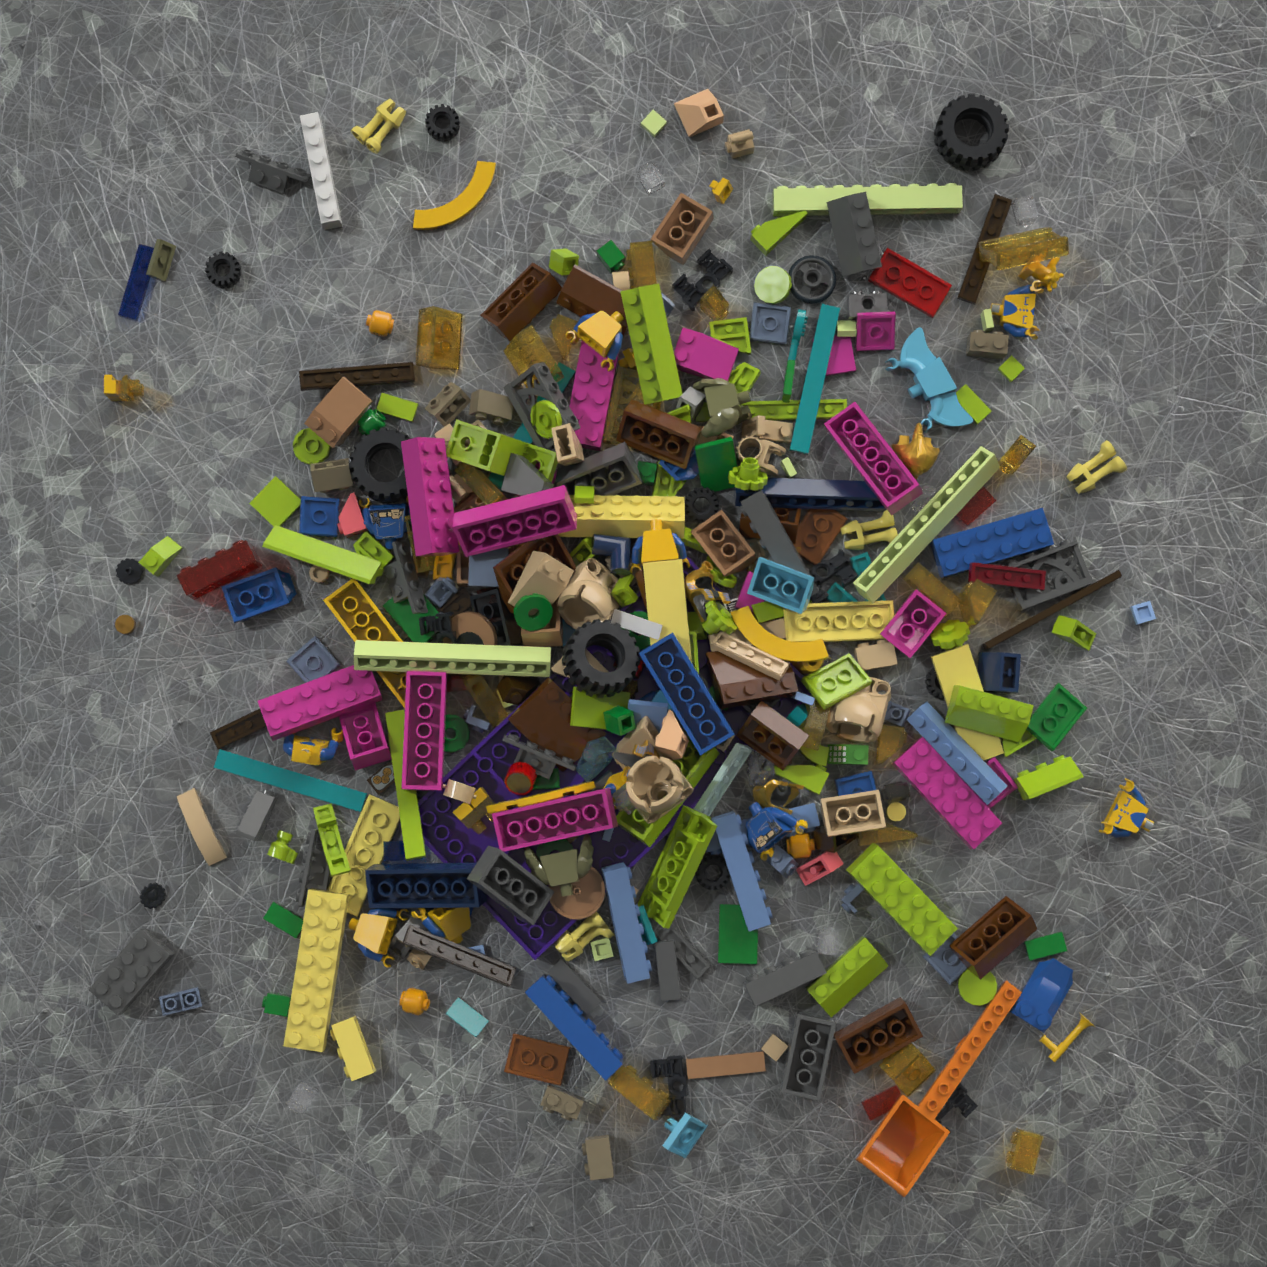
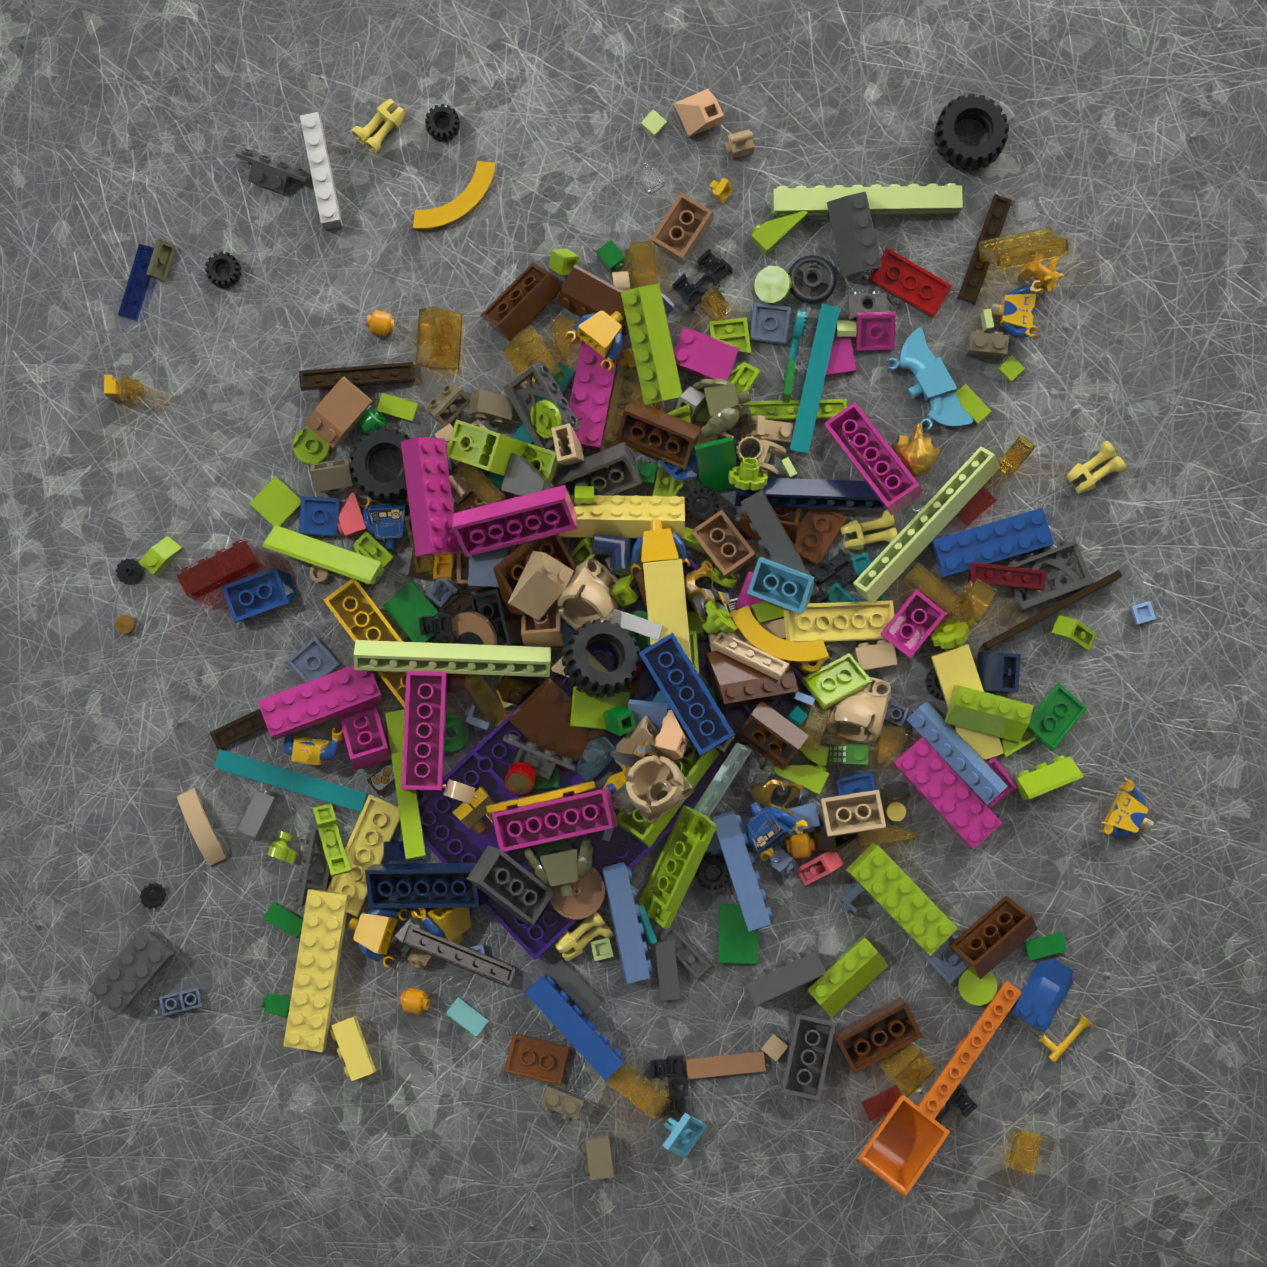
(404, 579): dark grey bracket -> none
(535, 621): green tile -> none

